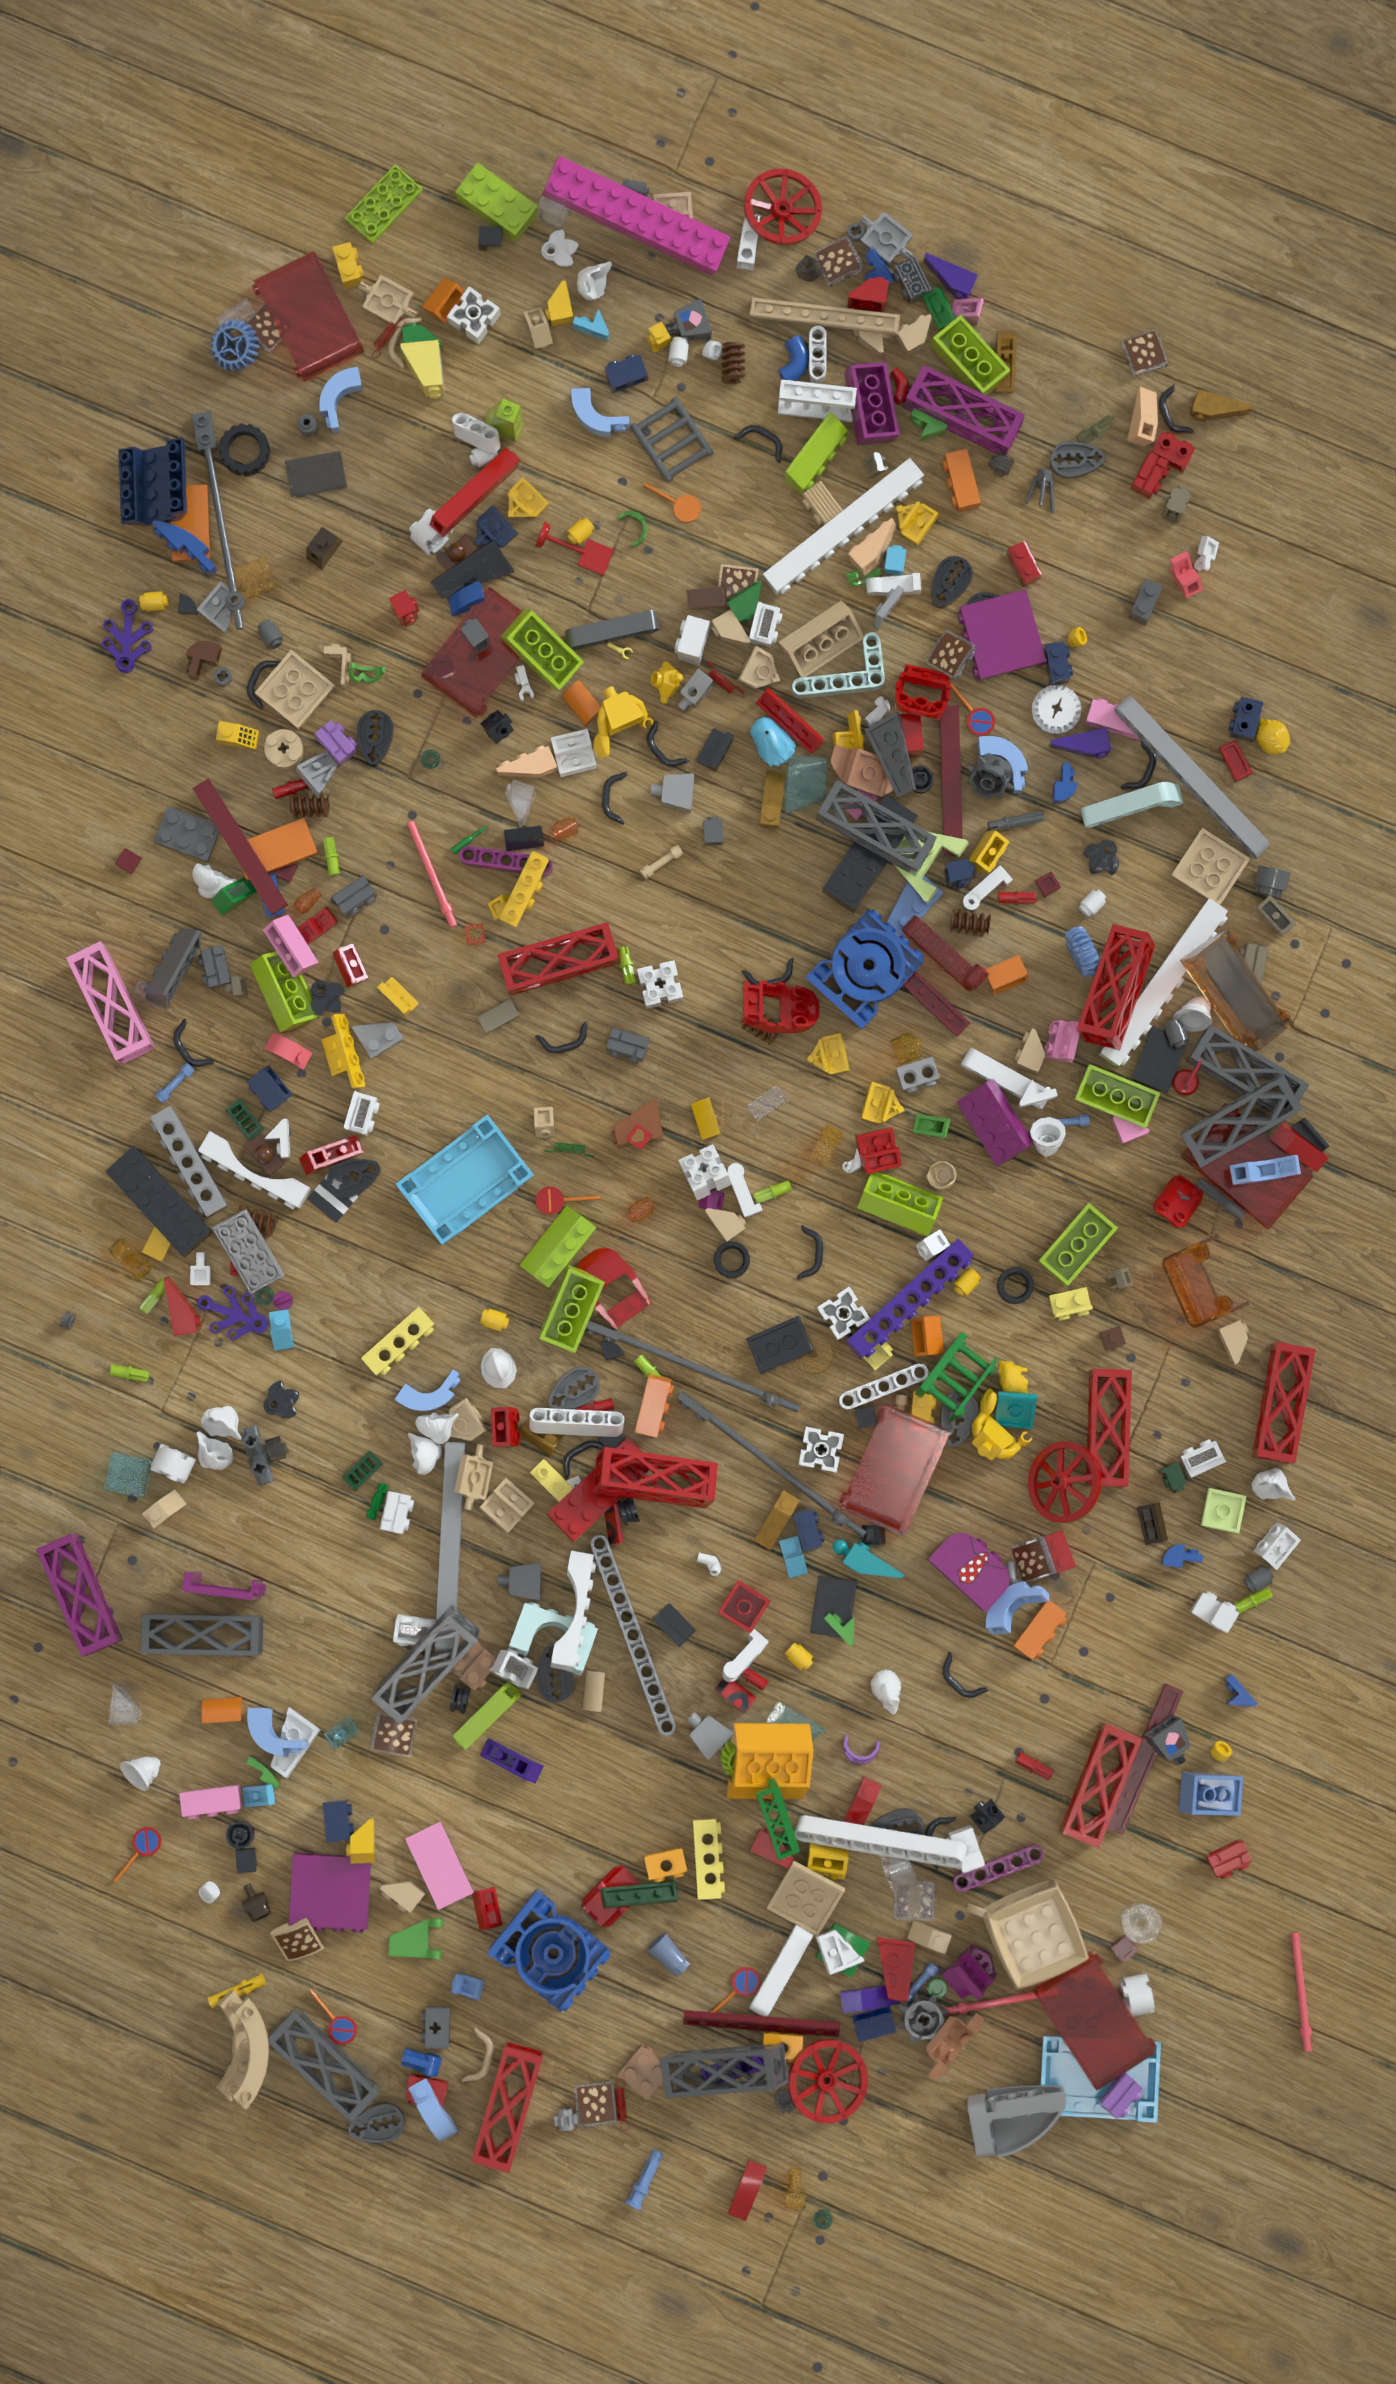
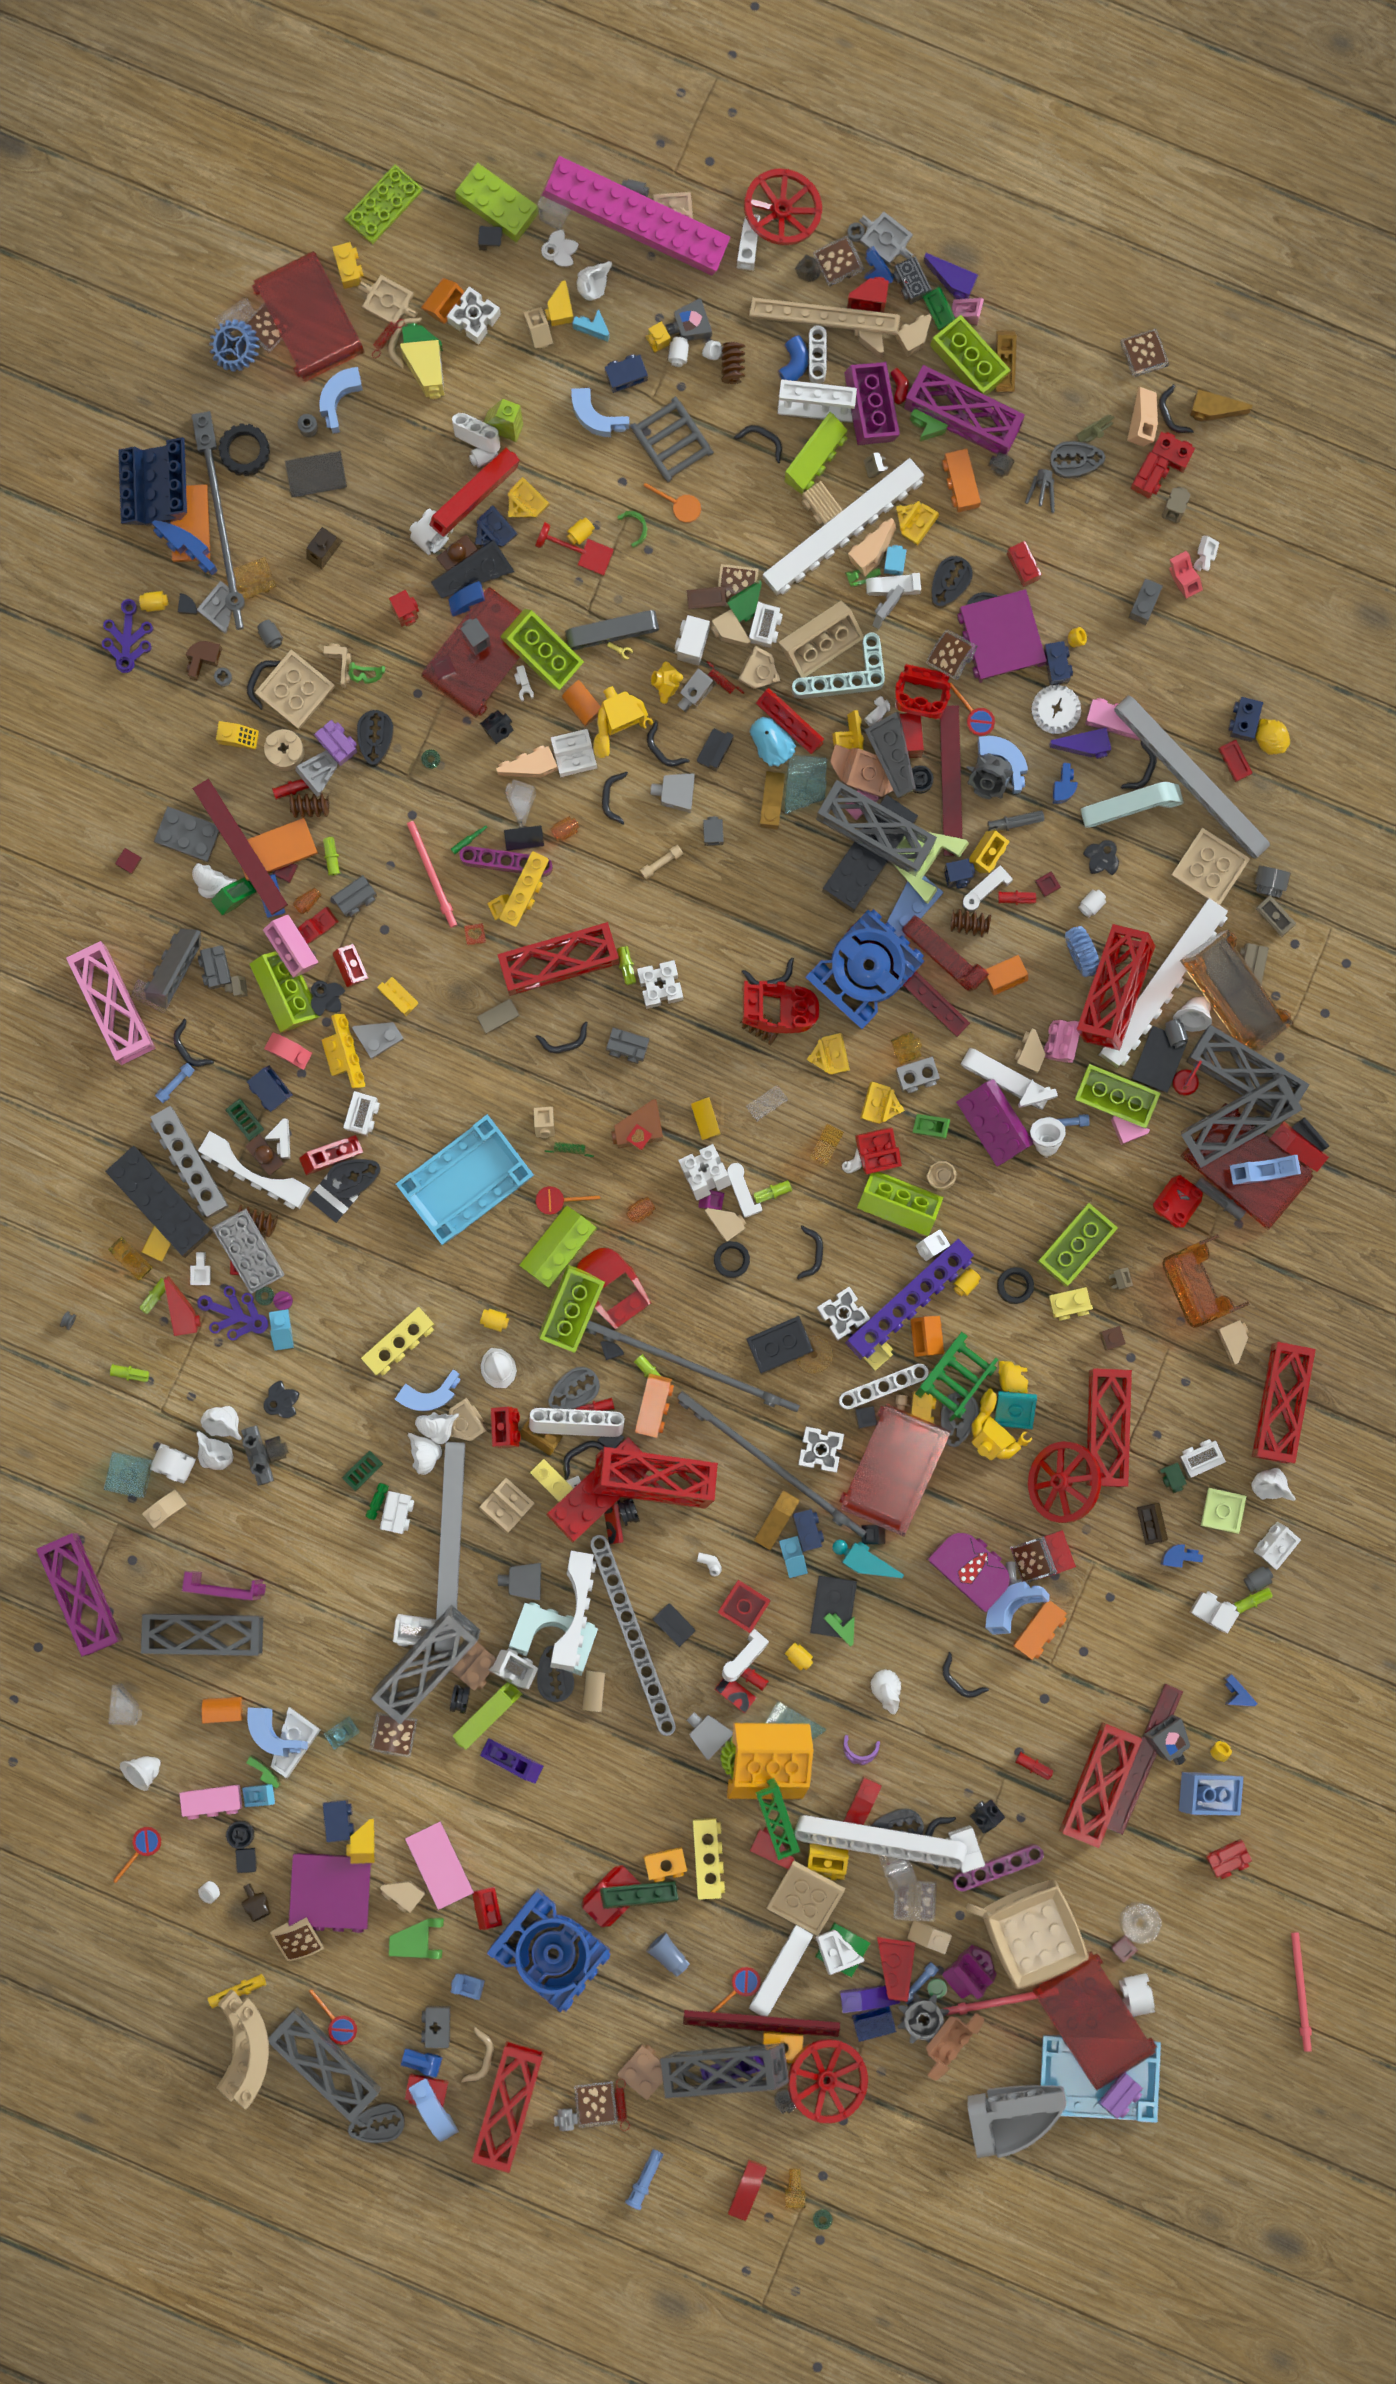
(473, 1477): tan plate -> none

